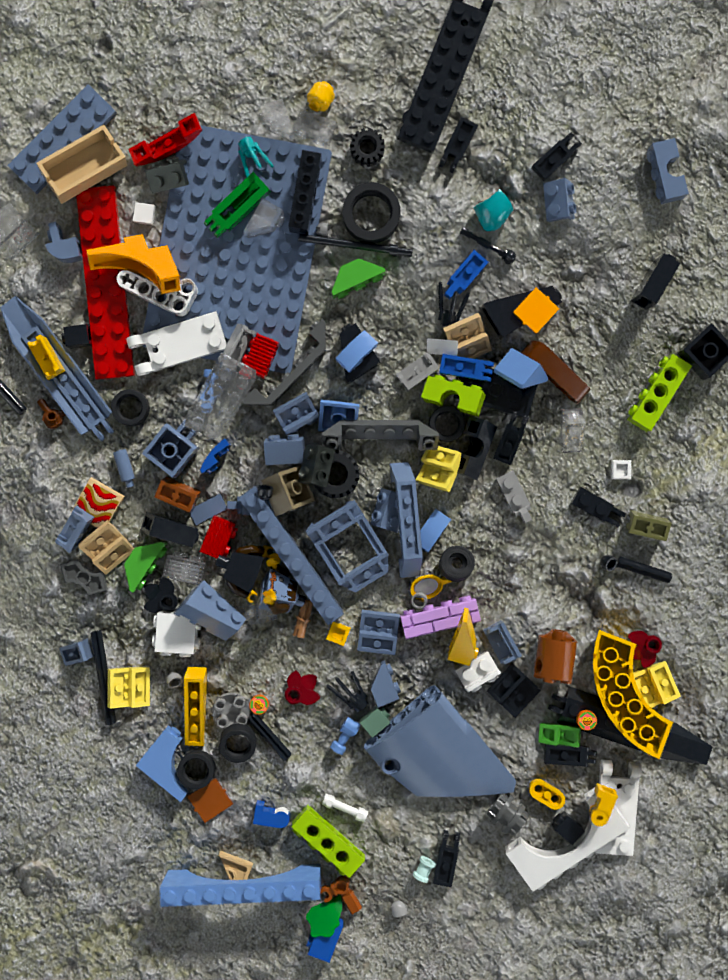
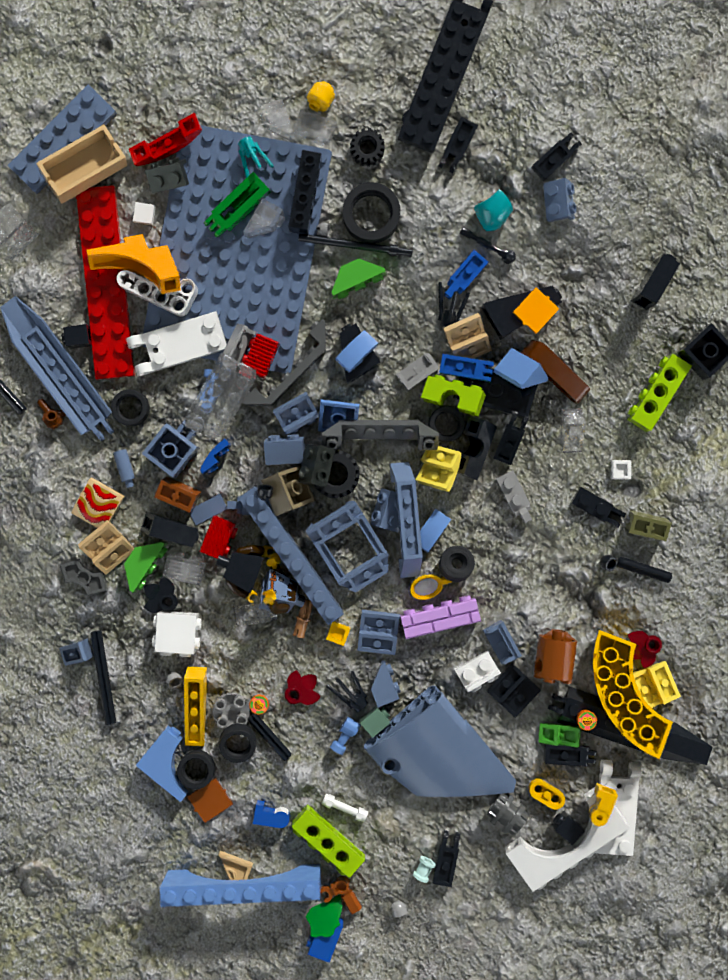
(46, 357): yellow hinge -> none
(63, 249): sand blue brick -> none
(74, 529): sand blue hinge -> none
(128, 687): light yellow slope -> none
(211, 611): sand blue wedge -> none
(419, 604): light grey hinge -> none
(441, 346): white sticker -> none
(463, 644): yellow slope -> none
(668, 187): sand blue arch -> none

